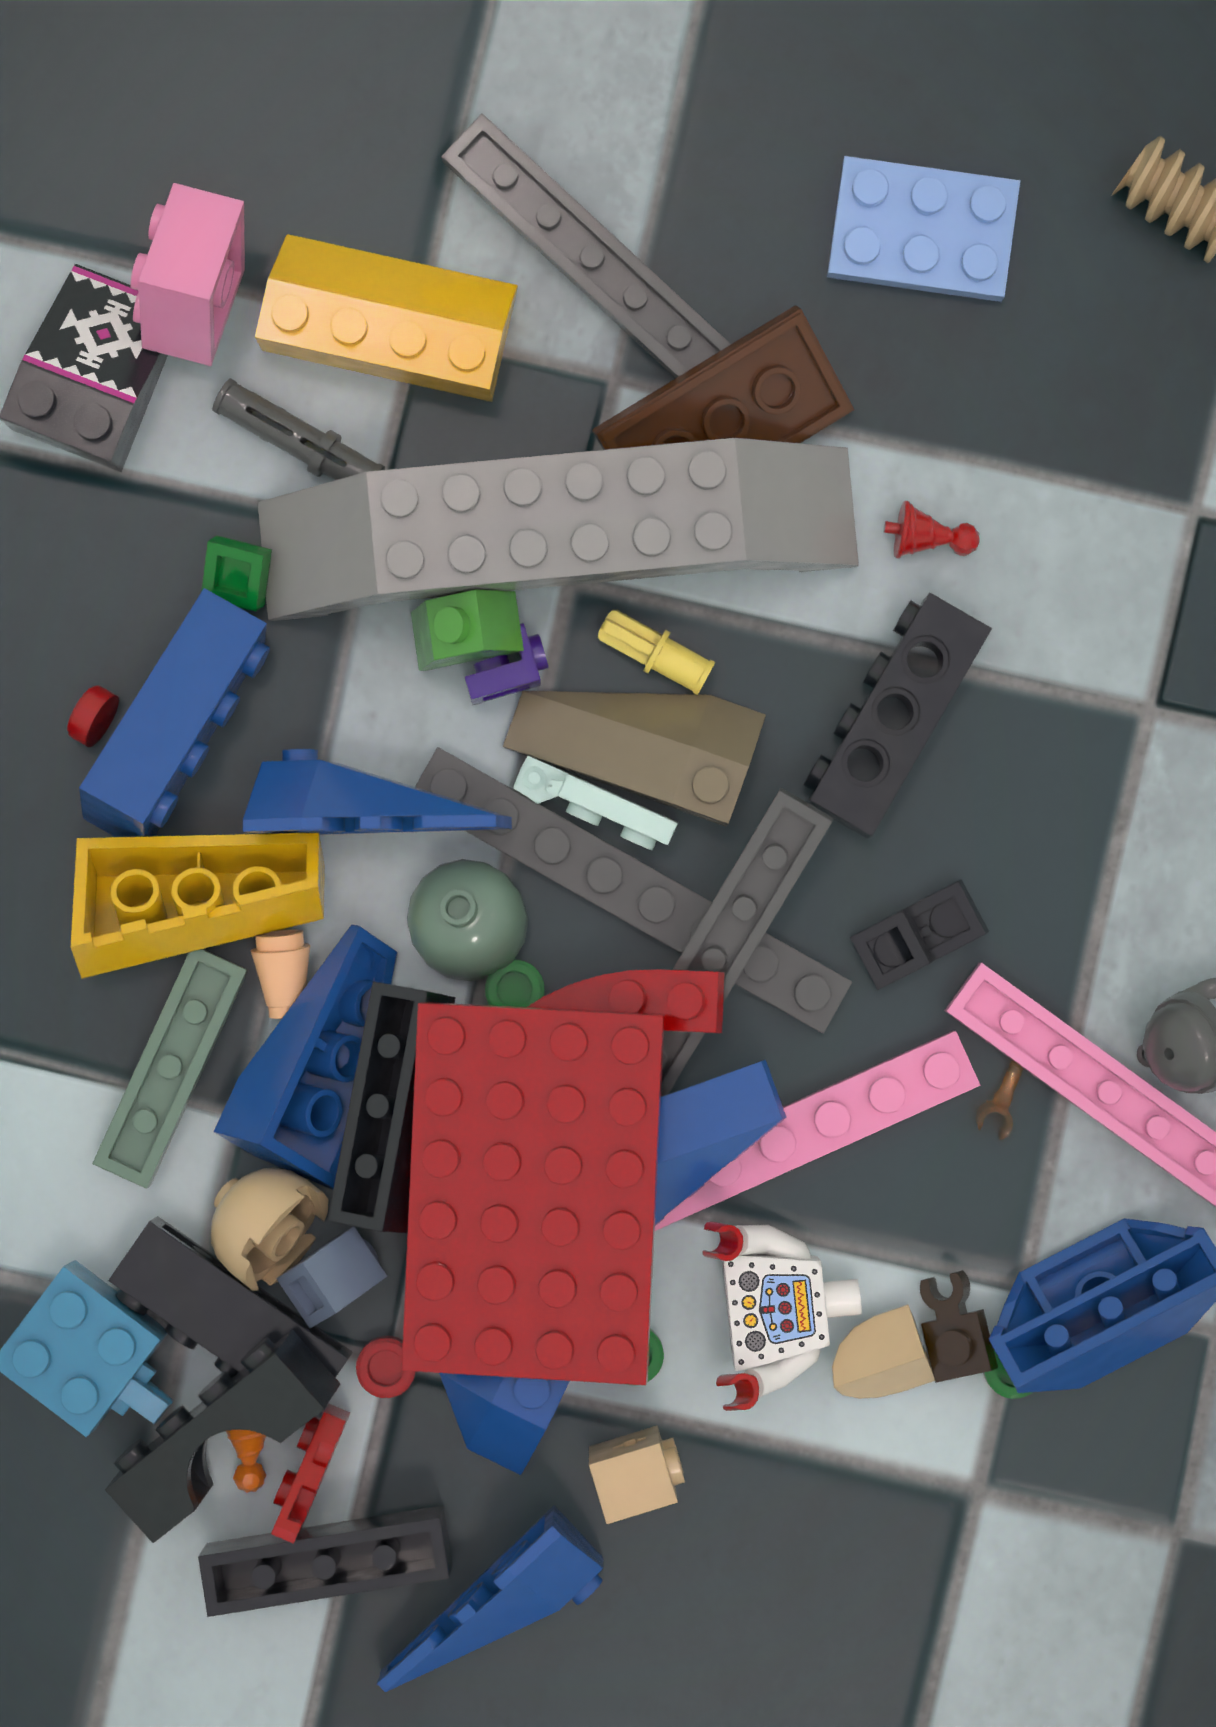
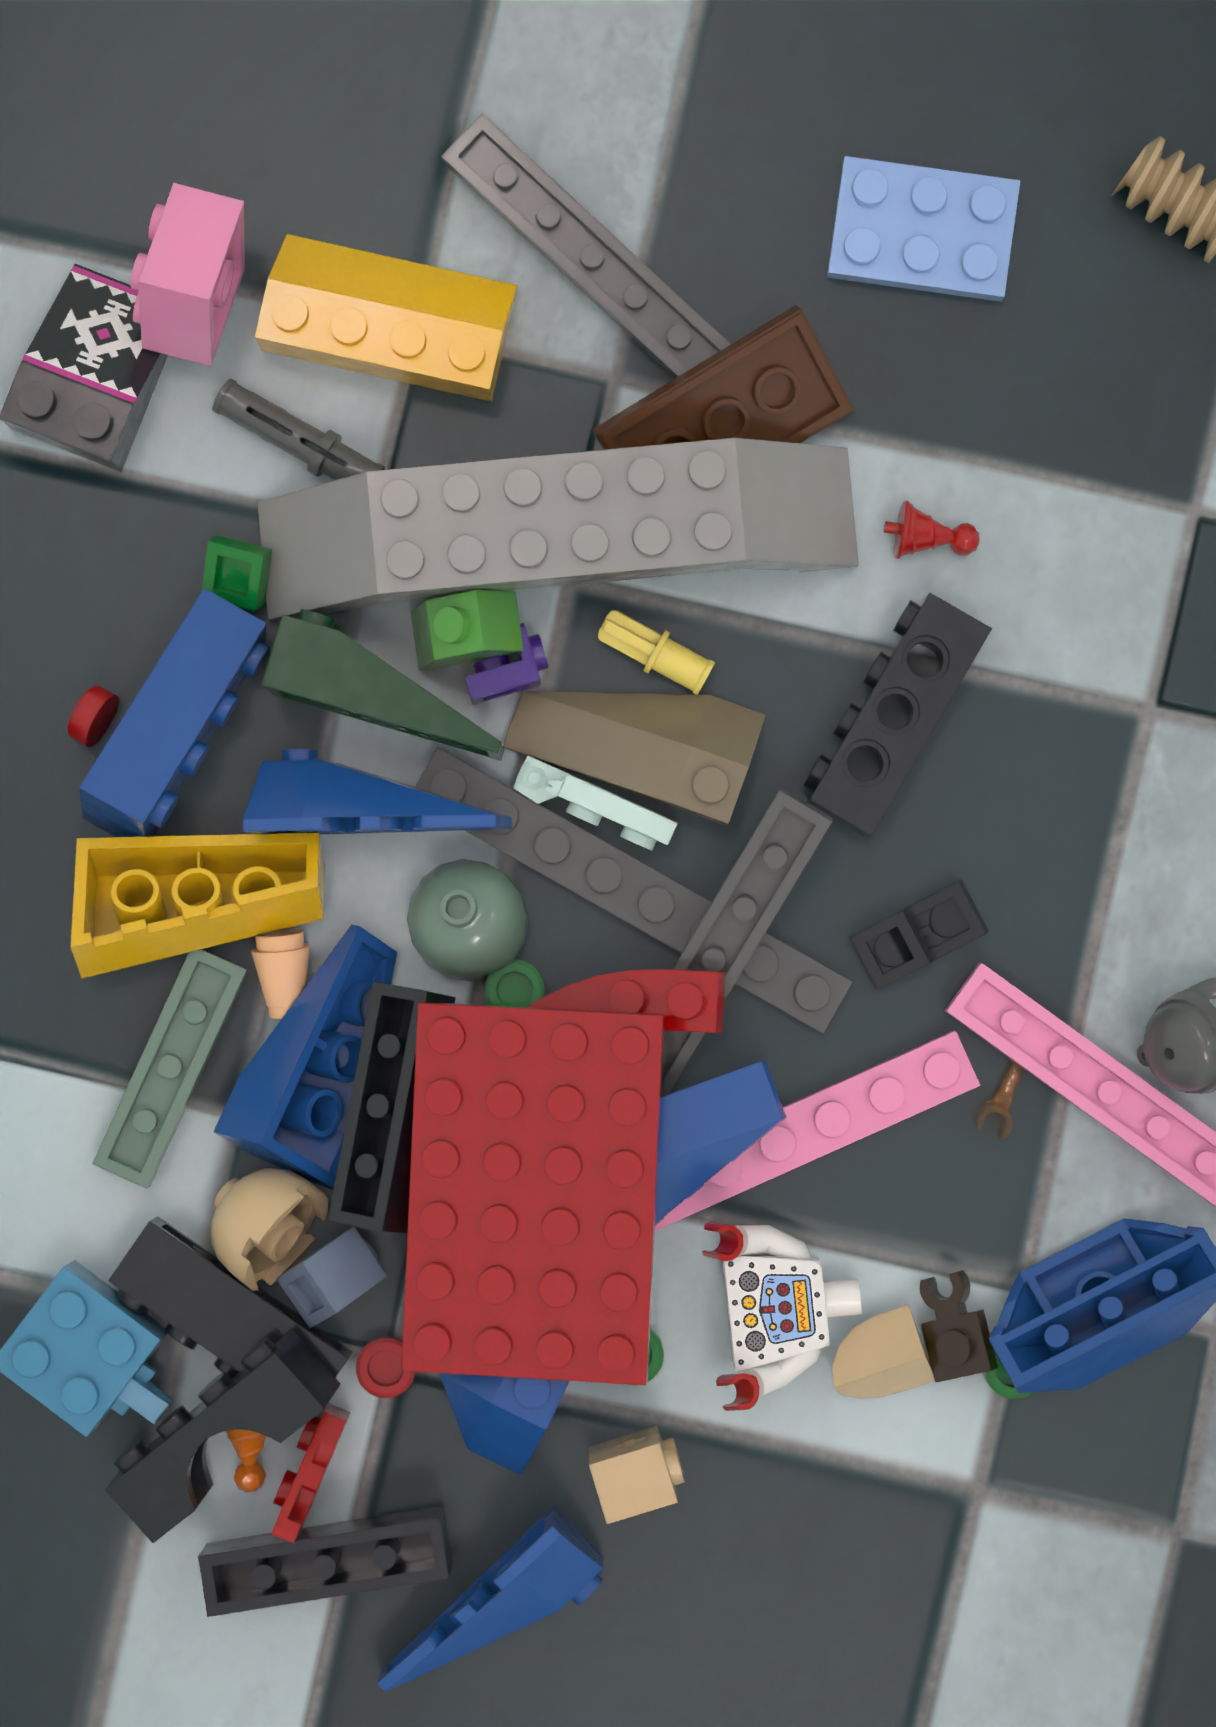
(335, 673): none -> dark green slope

